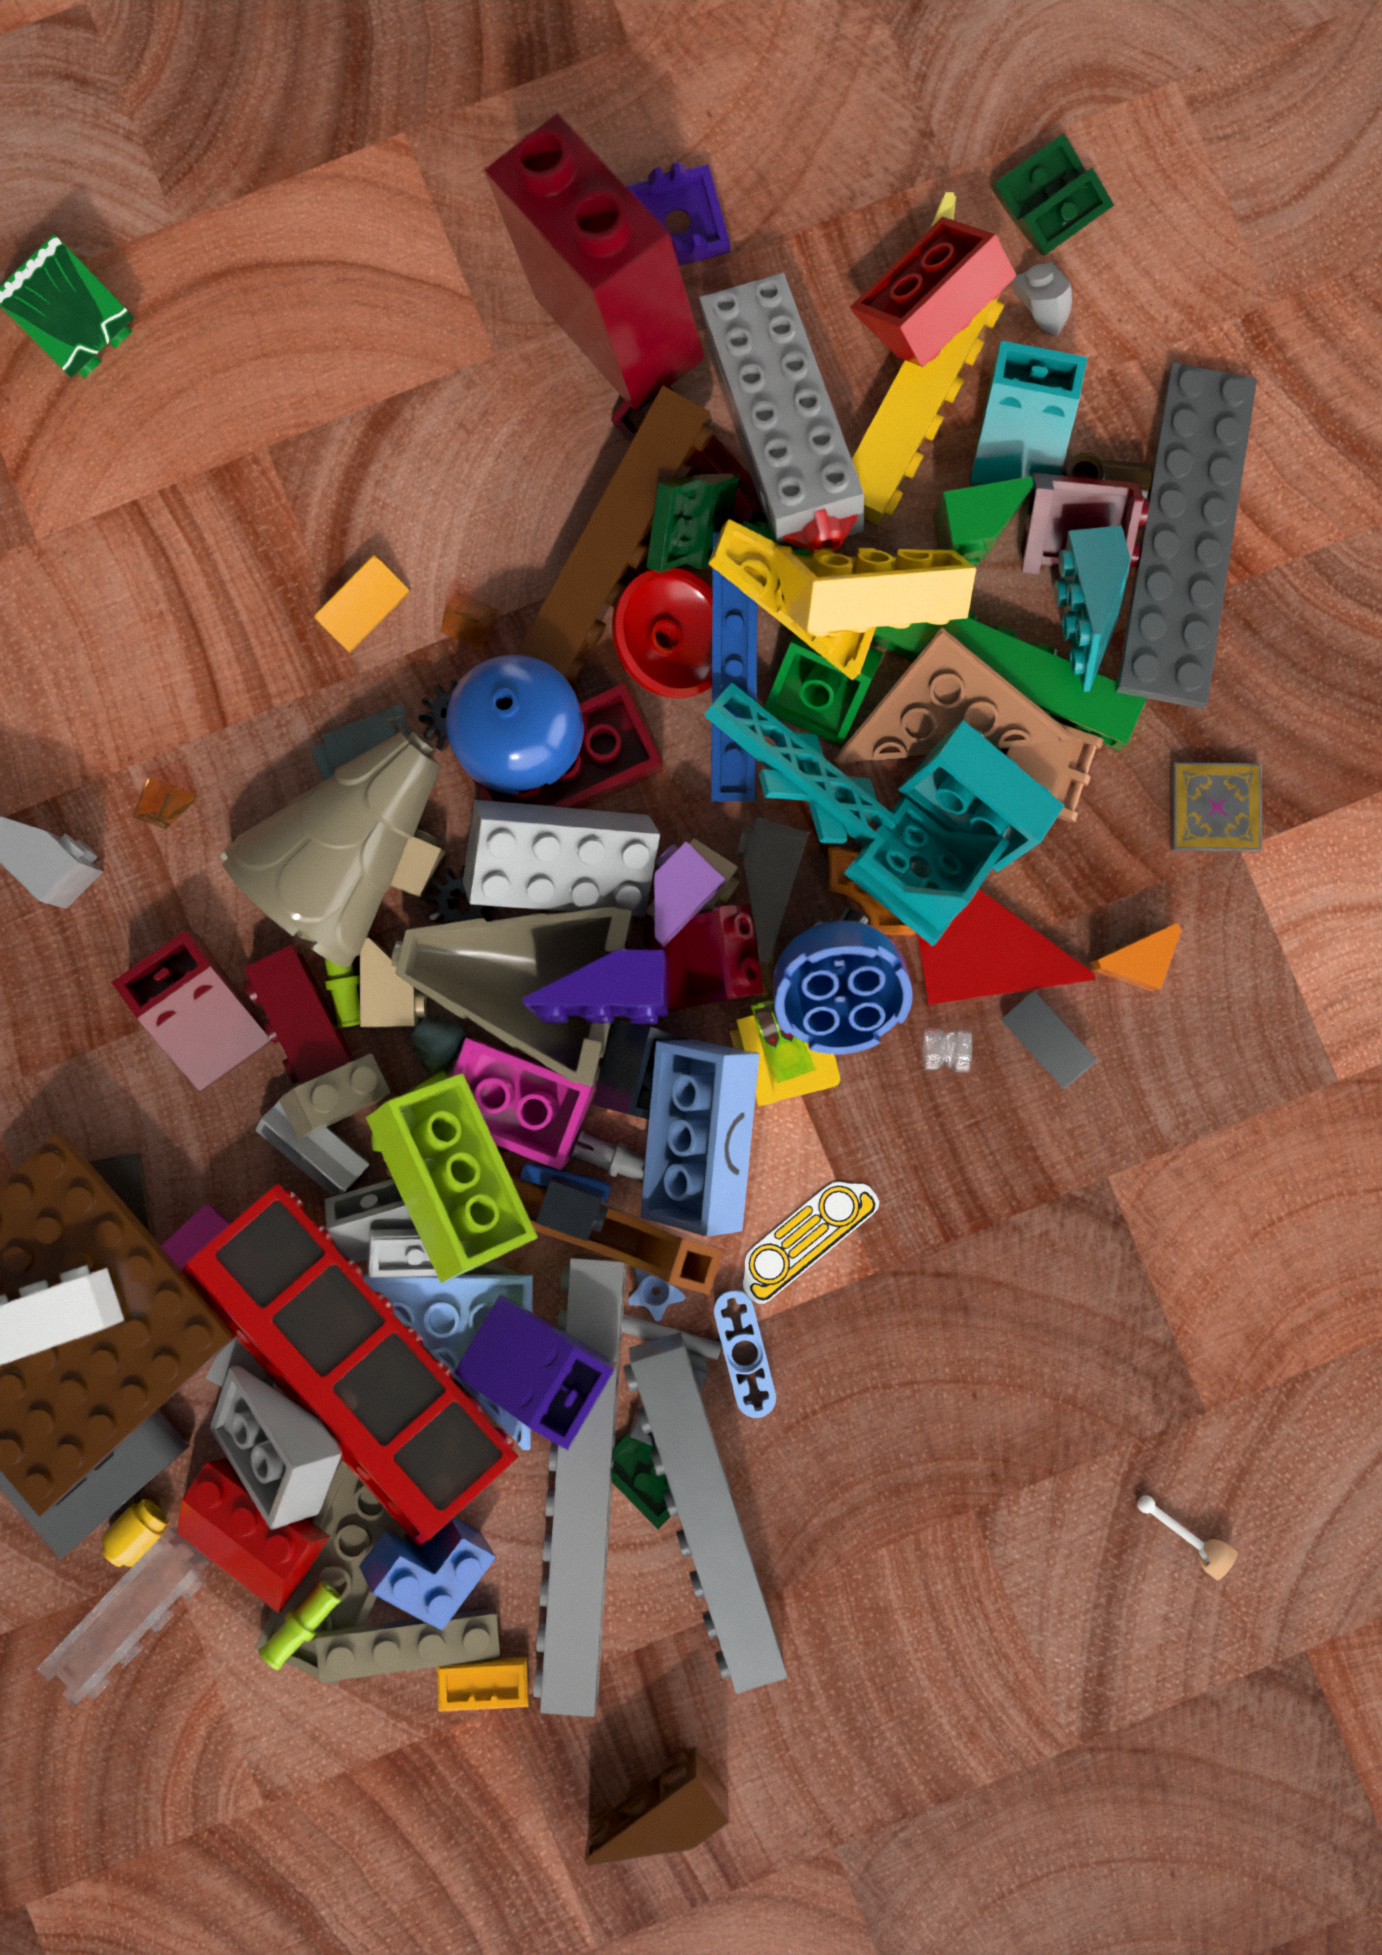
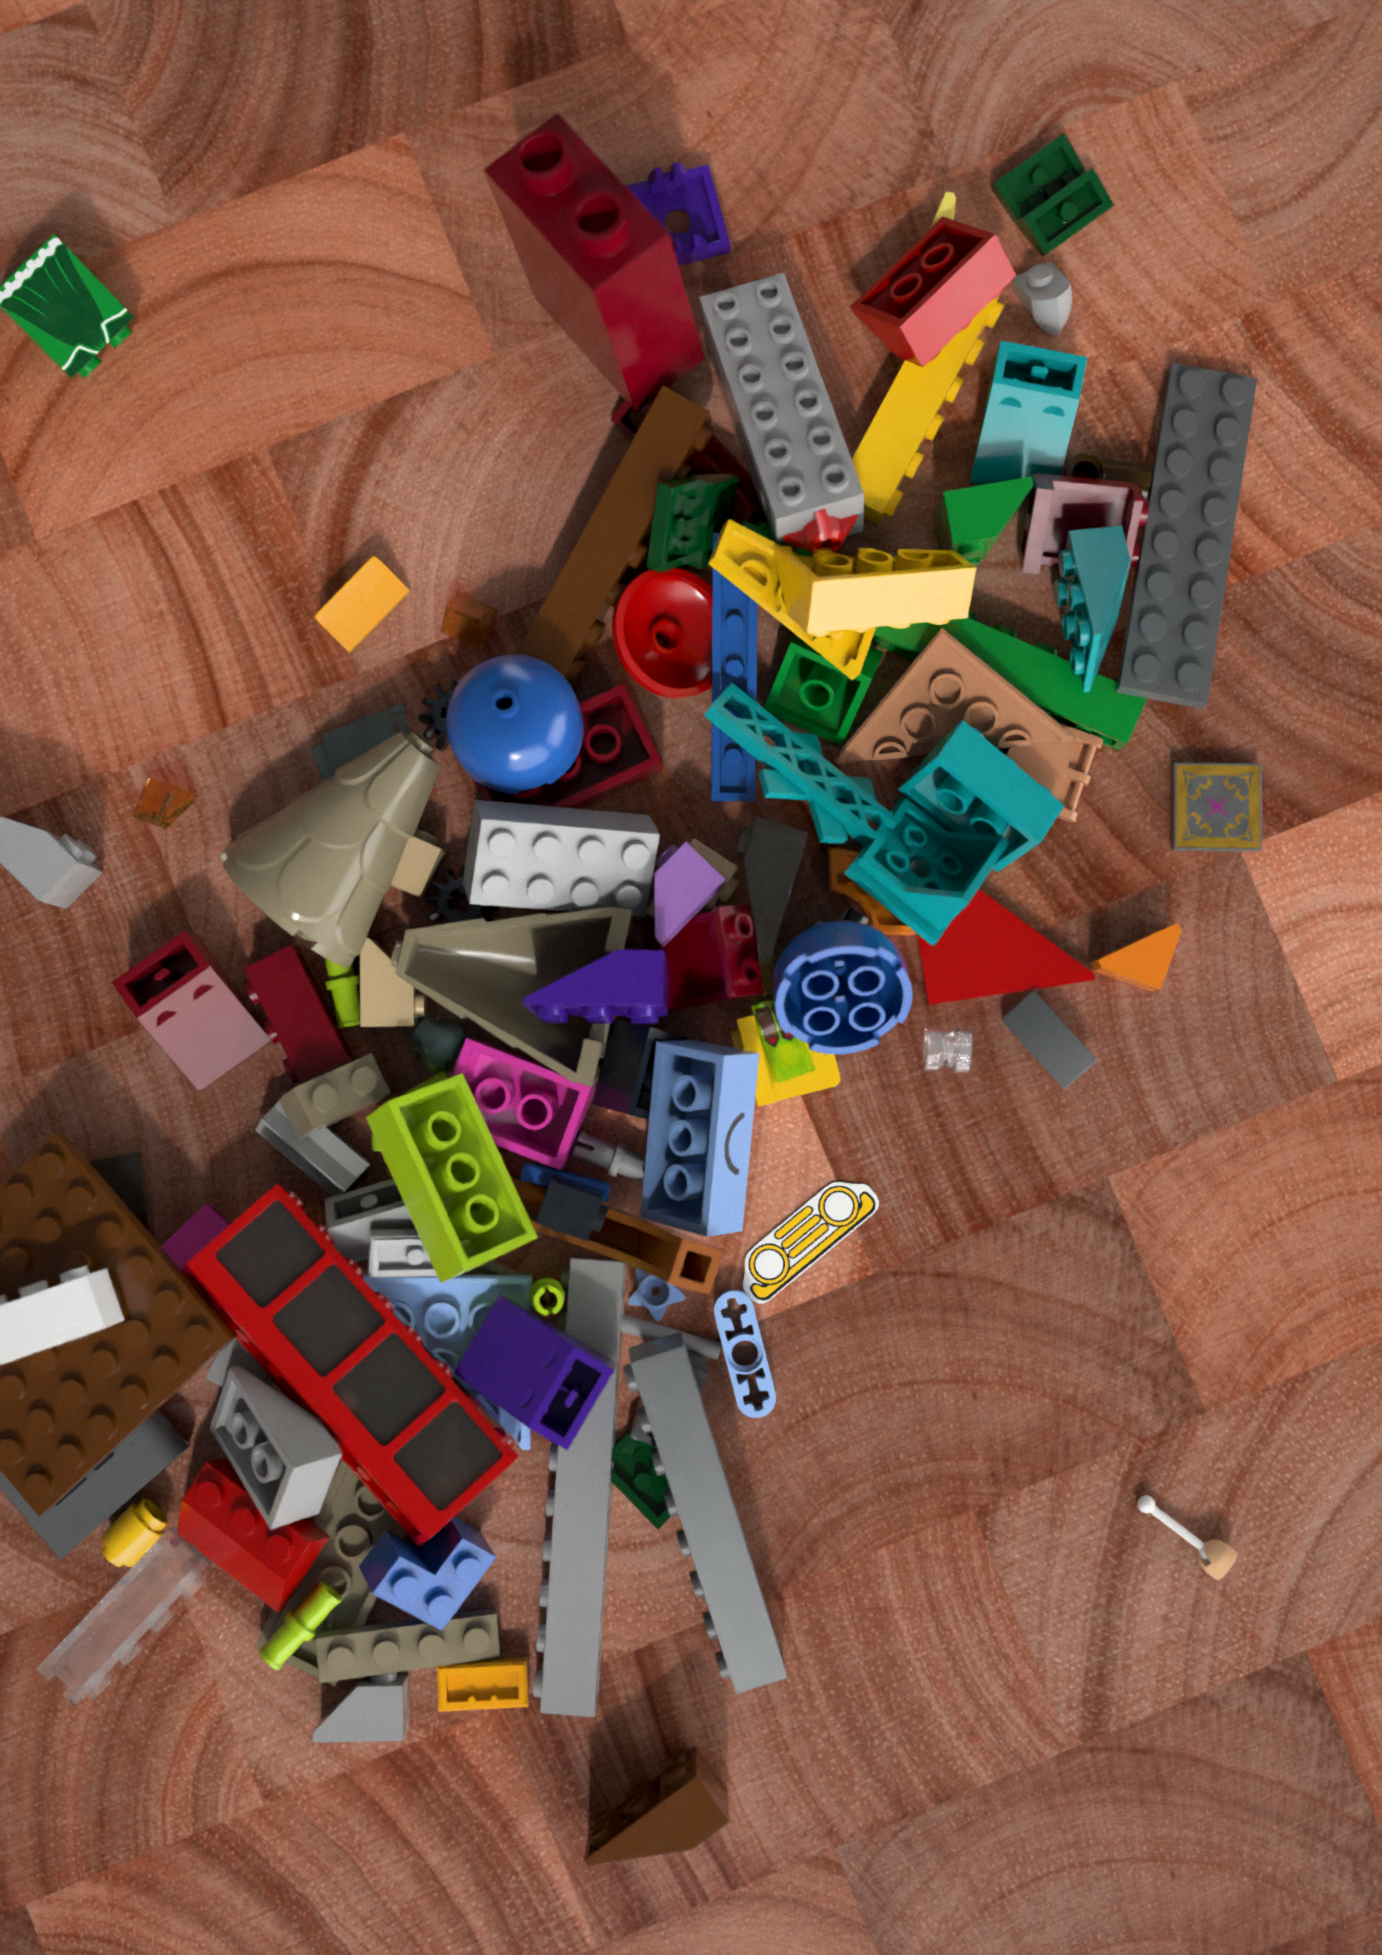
(368, 1712): none -> light grey slope
(554, 1303): none -> lime pin

